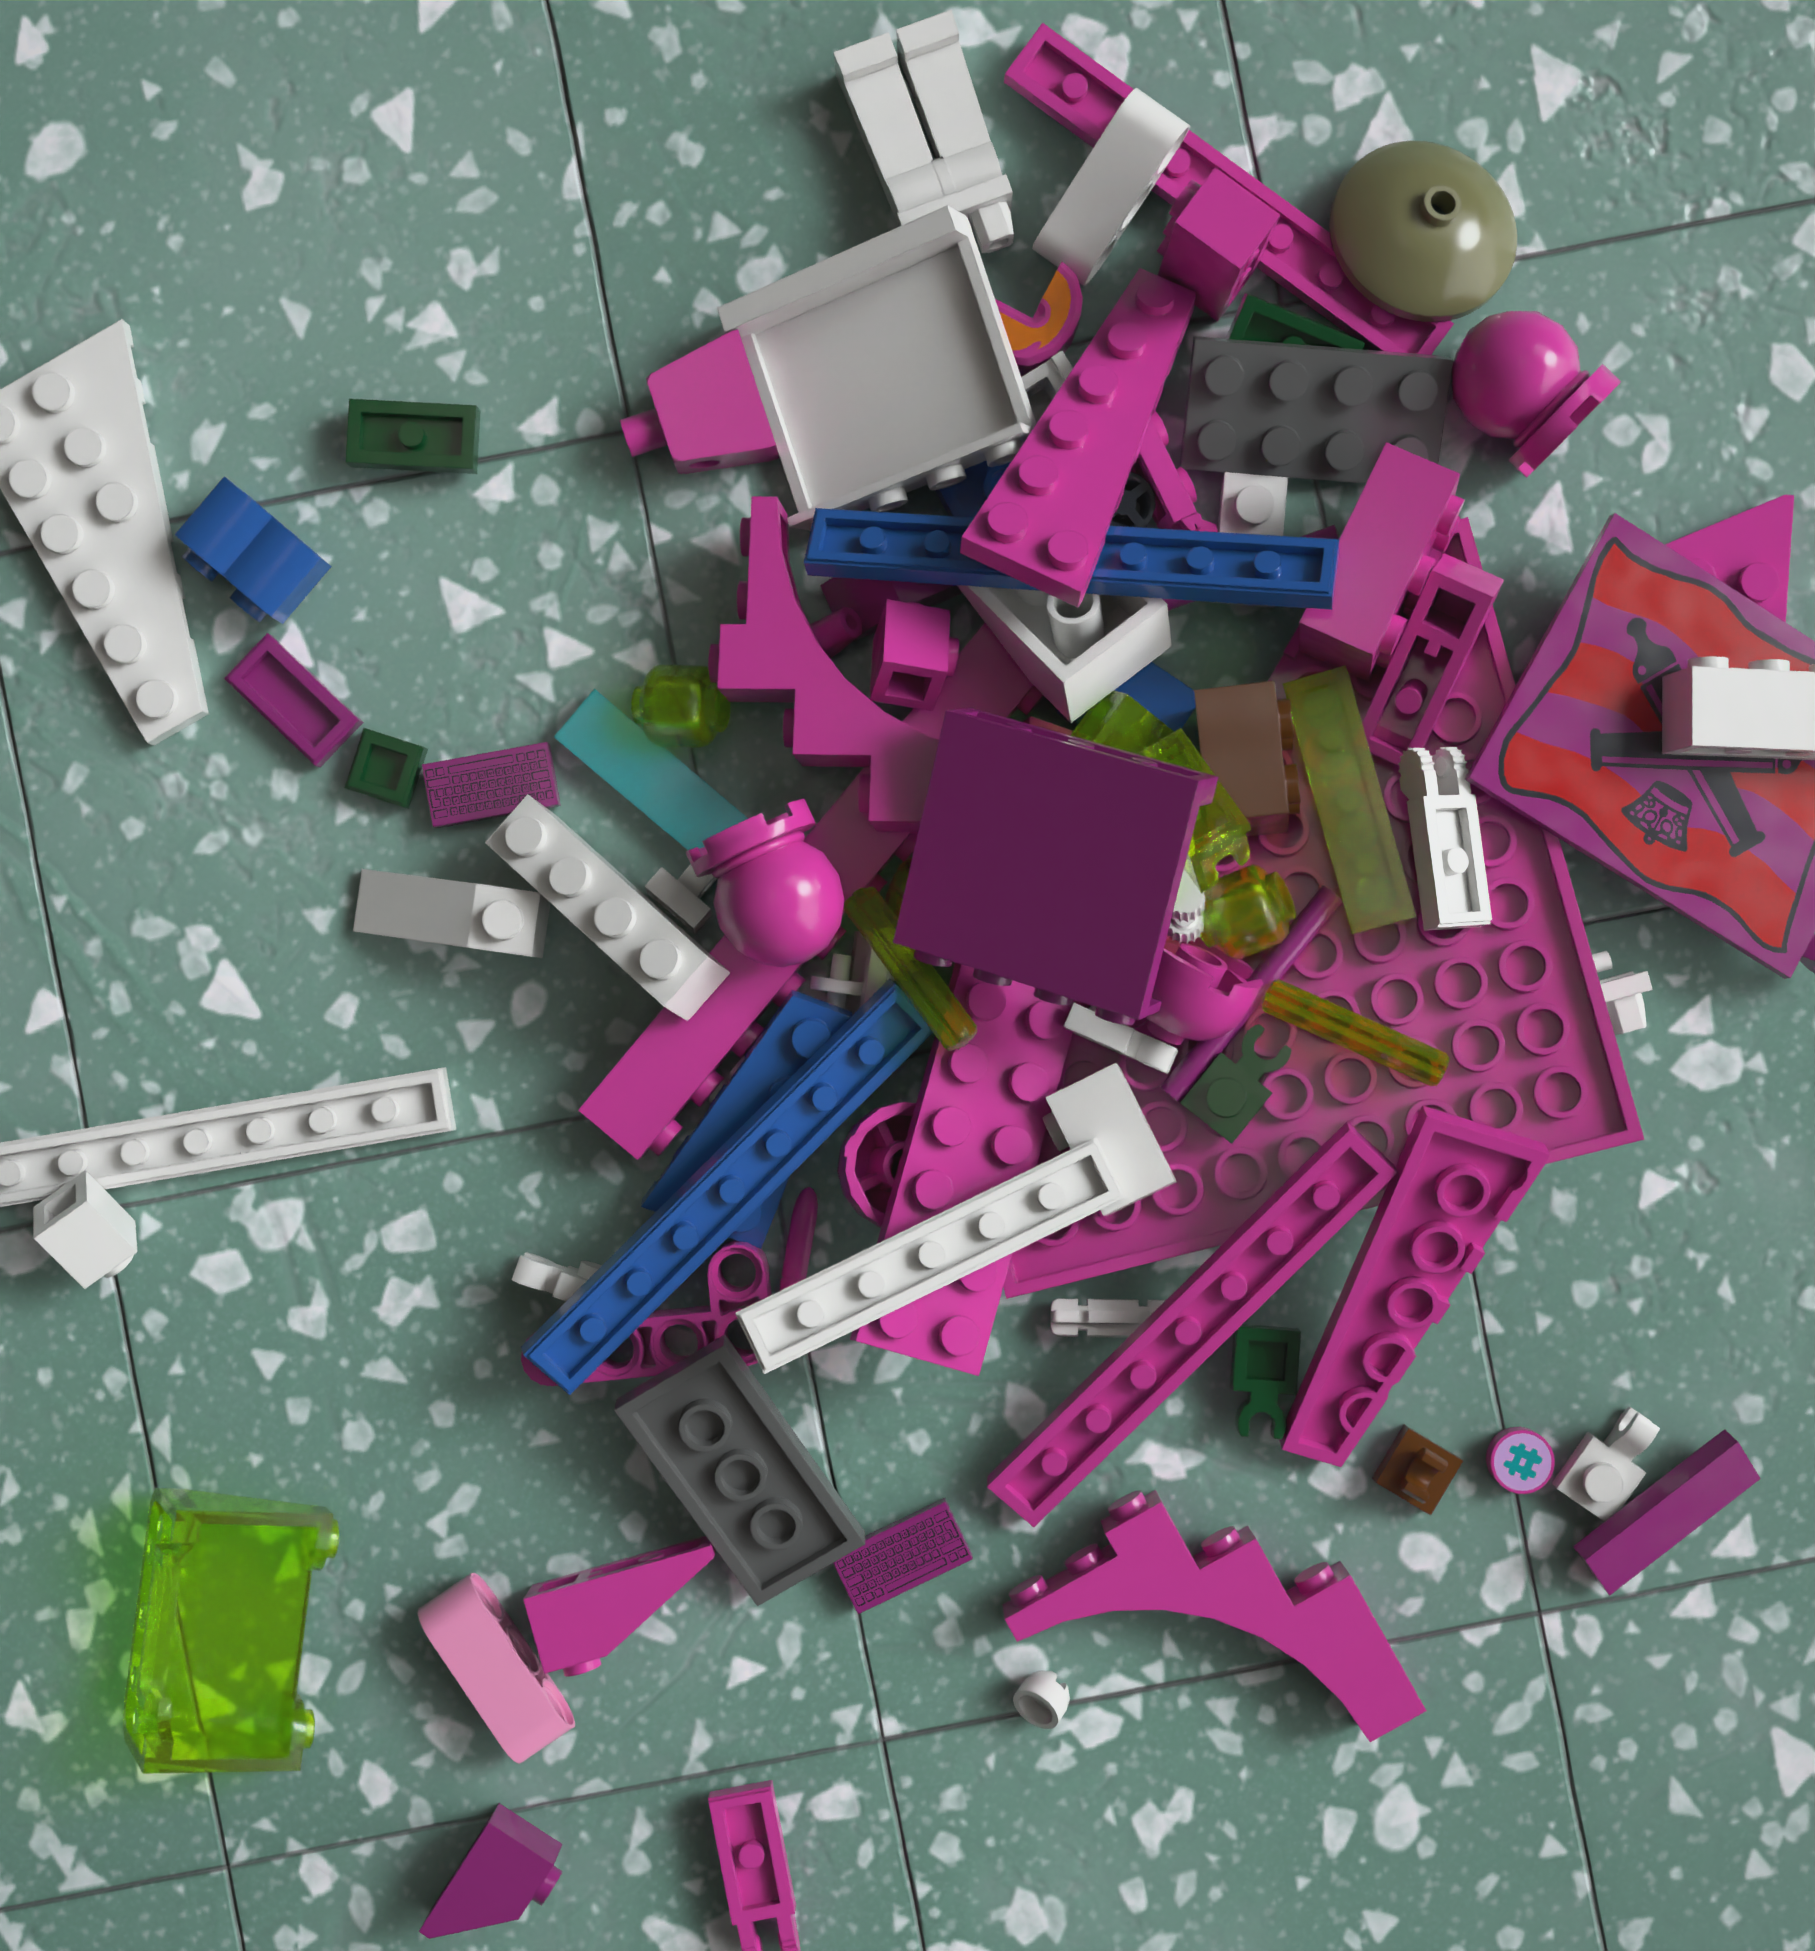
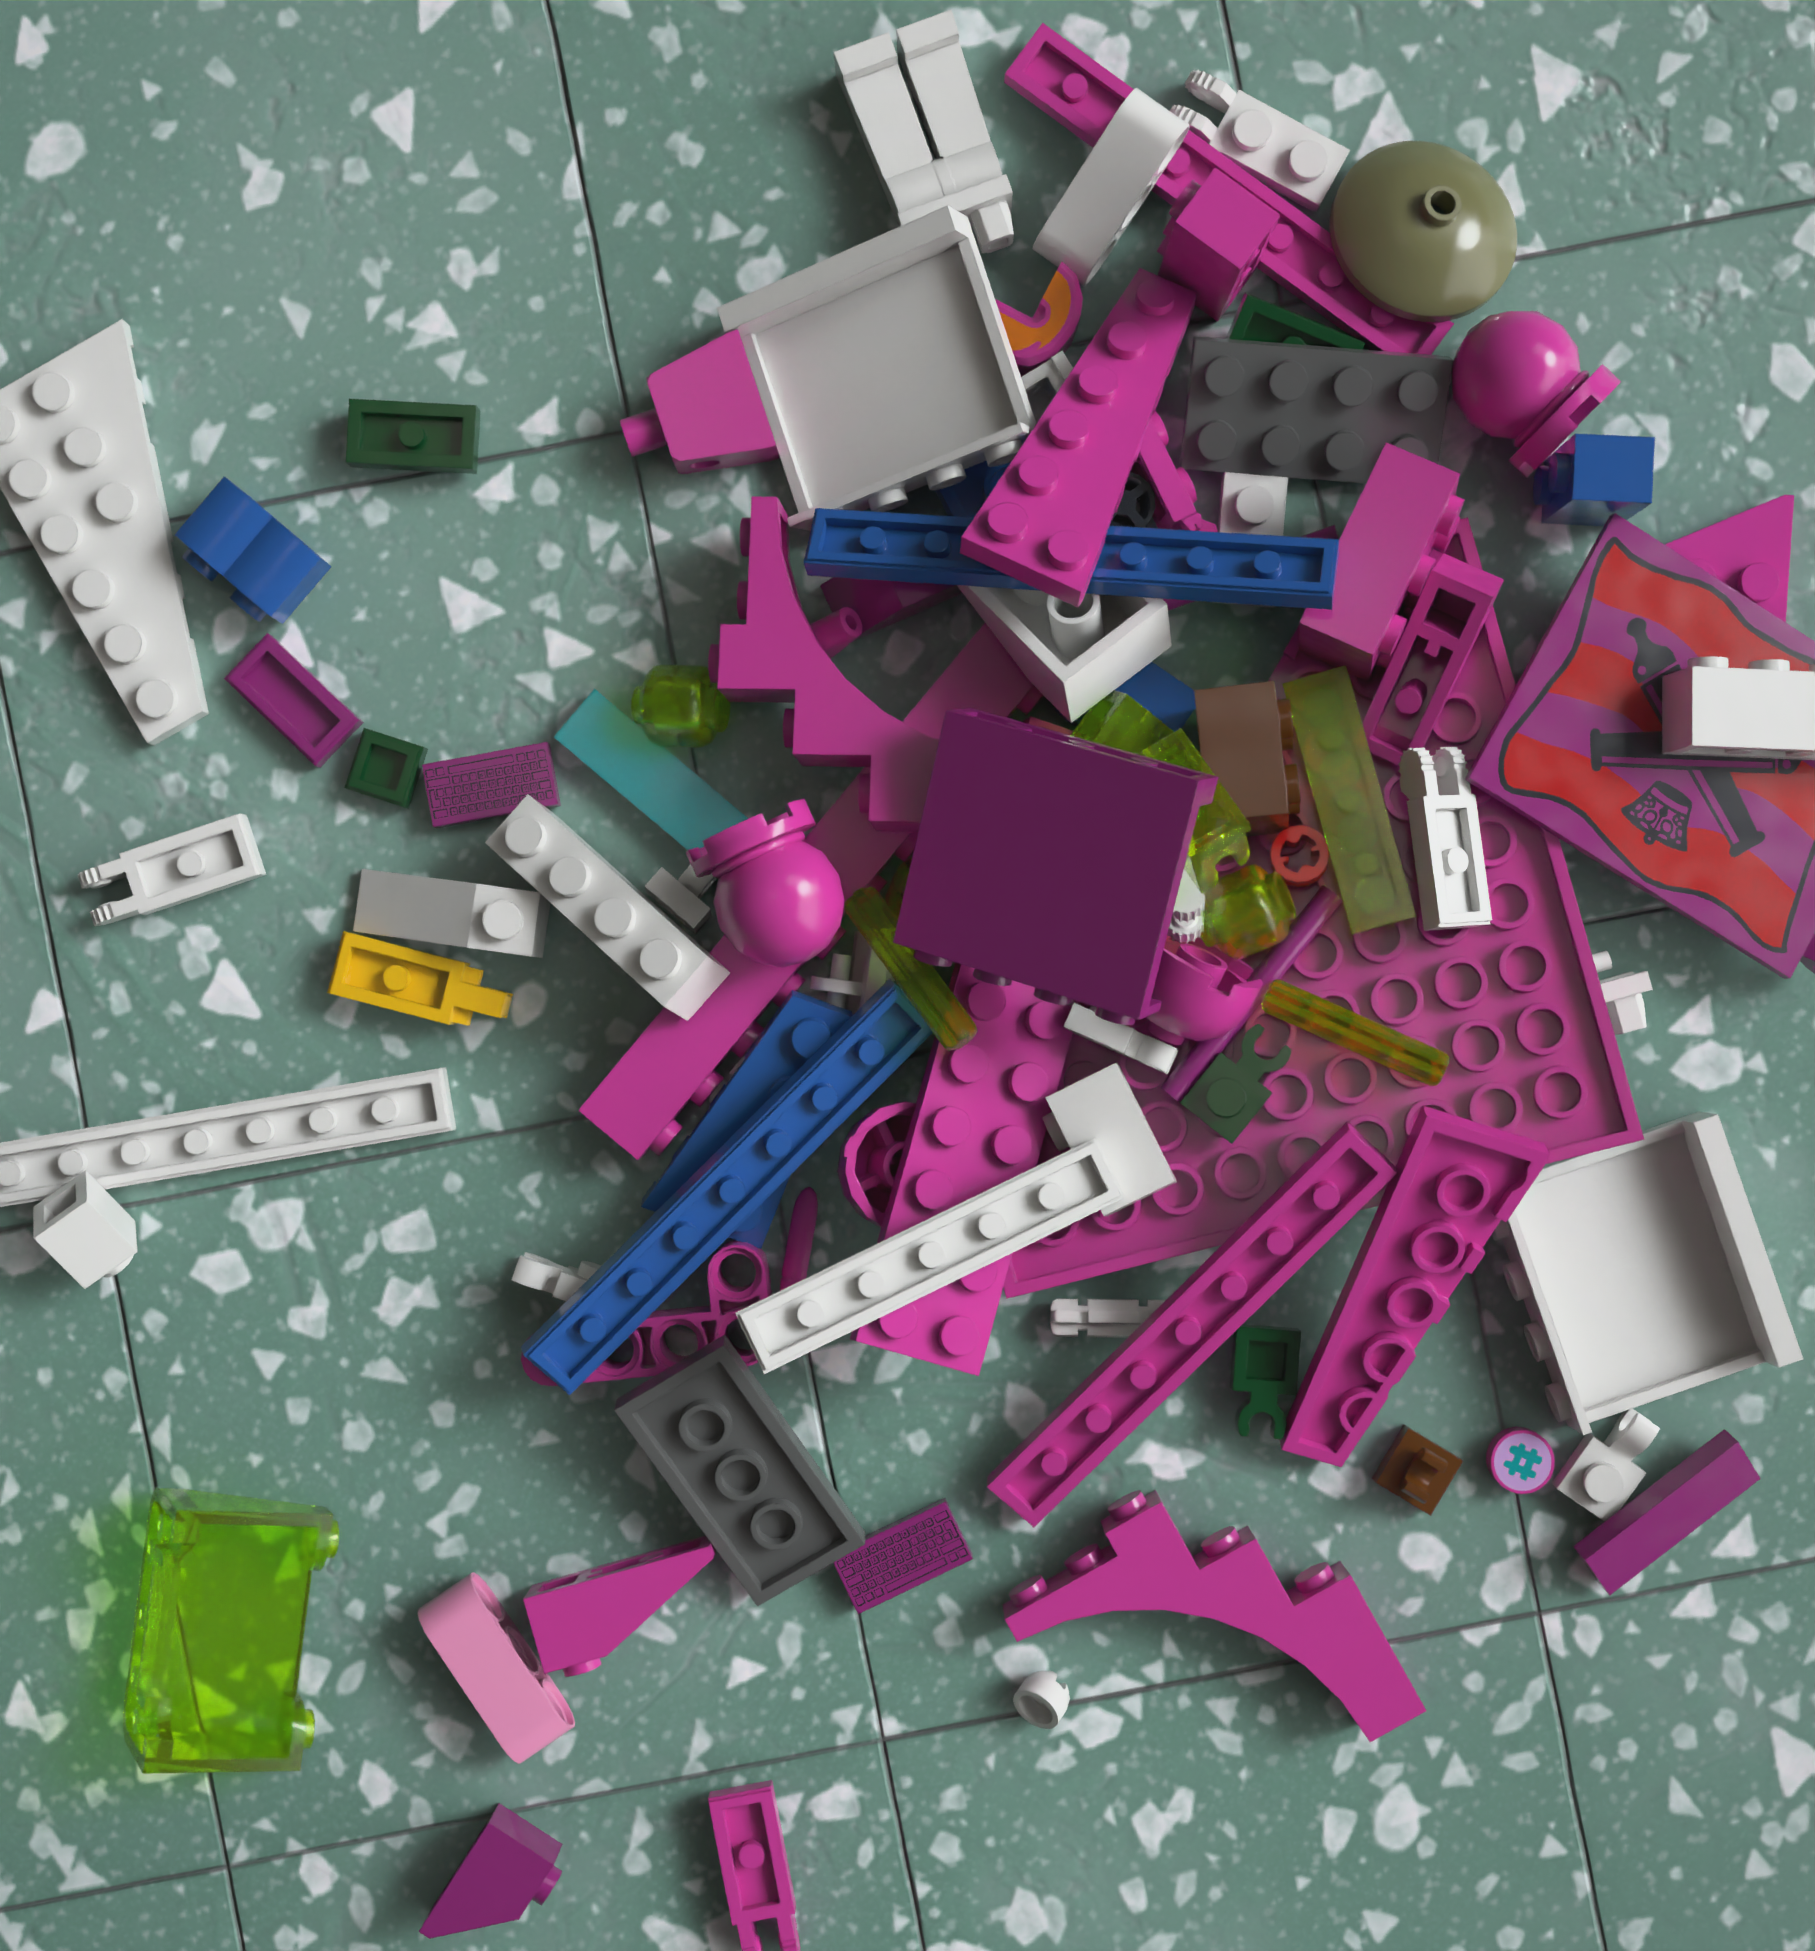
(178, 869): none -> white hinge
(413, 981): none -> yellow hinge
(912, 655): dark pink brick -> none
(1265, 141): none -> white hinge
(1292, 837): none -> red bush
(1594, 479): none -> blue brick
(1643, 1272): none -> white panel

